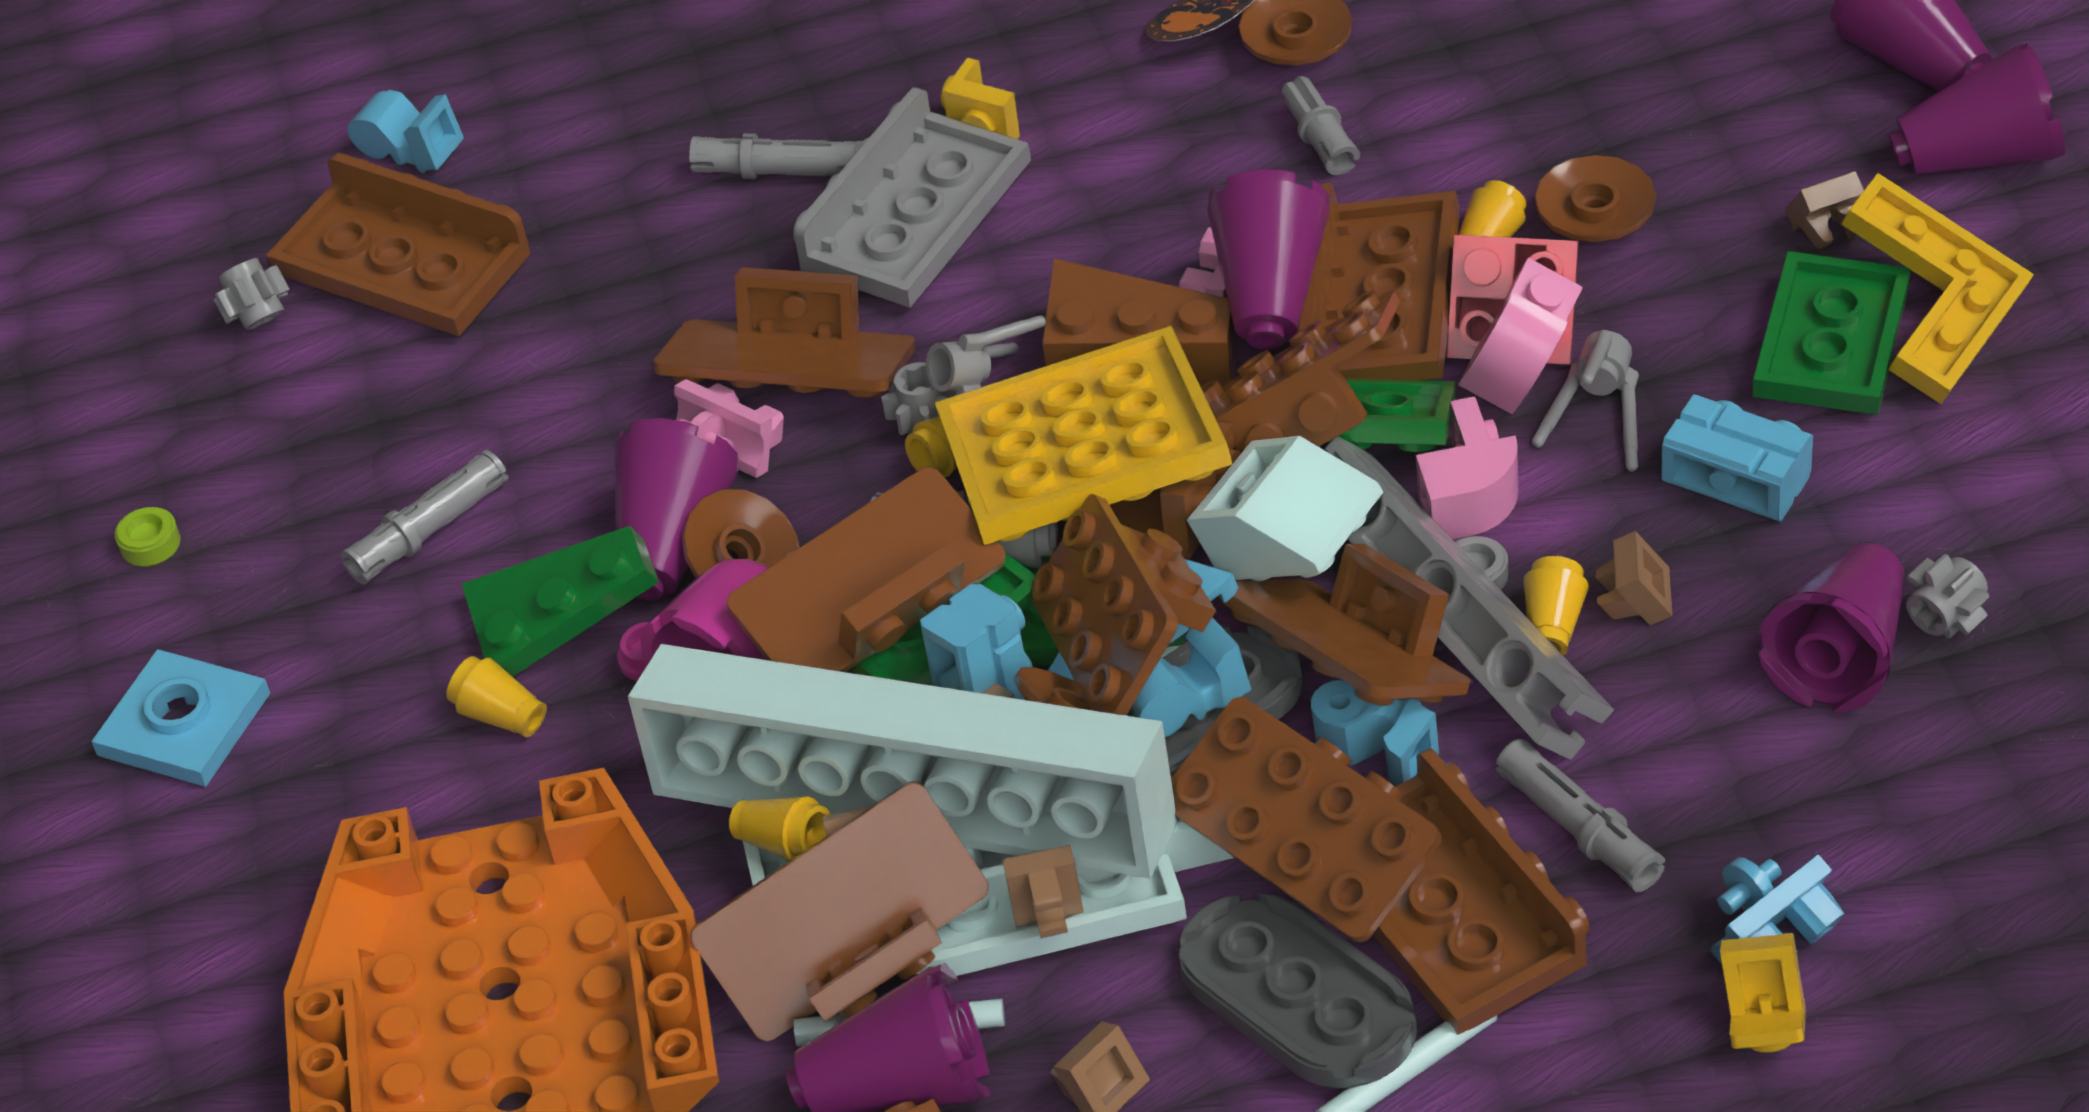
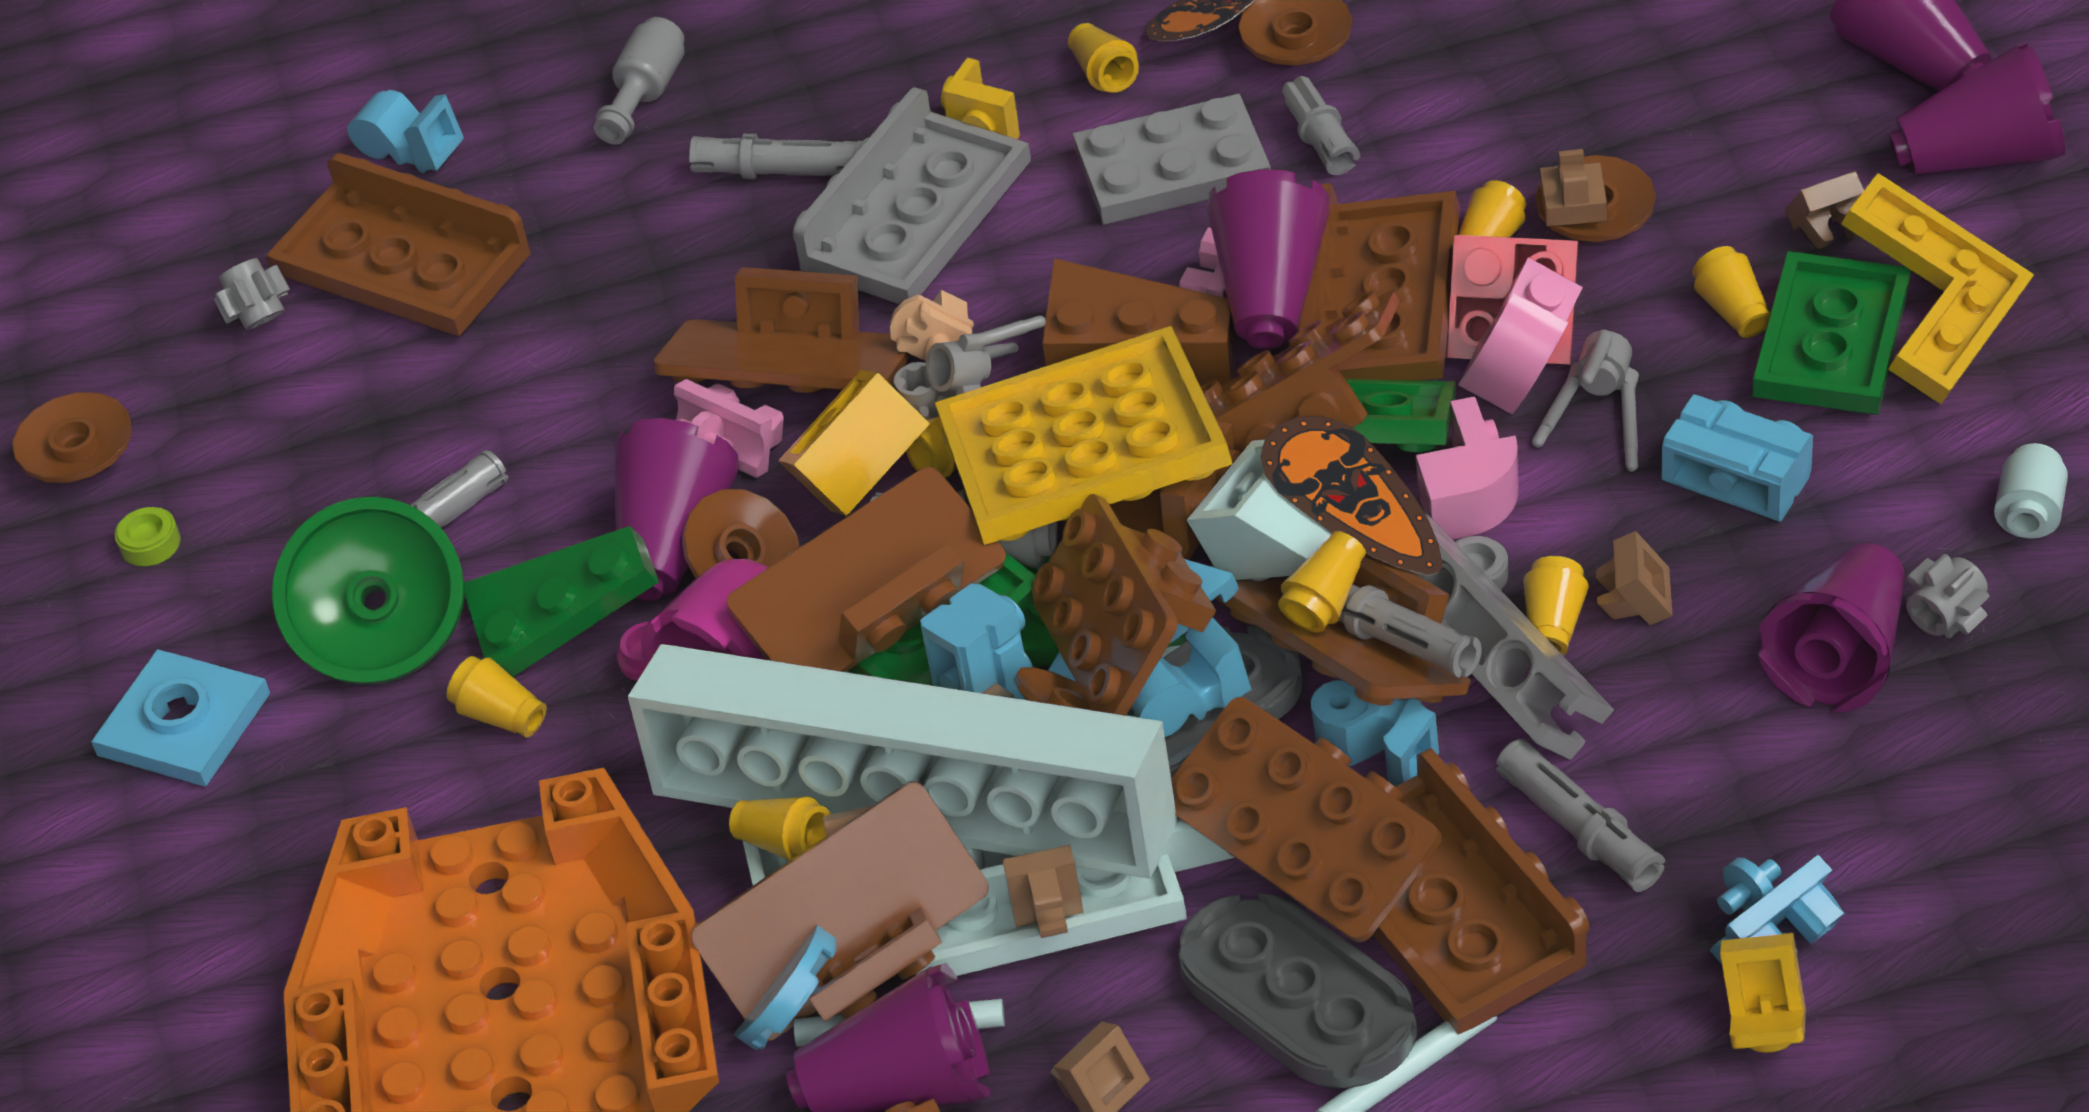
(72, 437): none -> dark orange dish
(345, 557): none -> green dish
(649, 50): none -> light grey piece
(788, 990): none -> medium azure tile
(854, 442): none -> yellow panel
(923, 322): none -> light nougat piece
(1104, 58): none -> yellow cone
(1167, 157): none -> light grey plate
(1322, 583): none -> yellow cone
(1350, 489): none -> sticker
(1371, 614): none -> light grey pin
(1573, 190): none -> medium nougat tile
(1732, 290): none -> yellow cone
(2031, 491): none -> light aqua brick

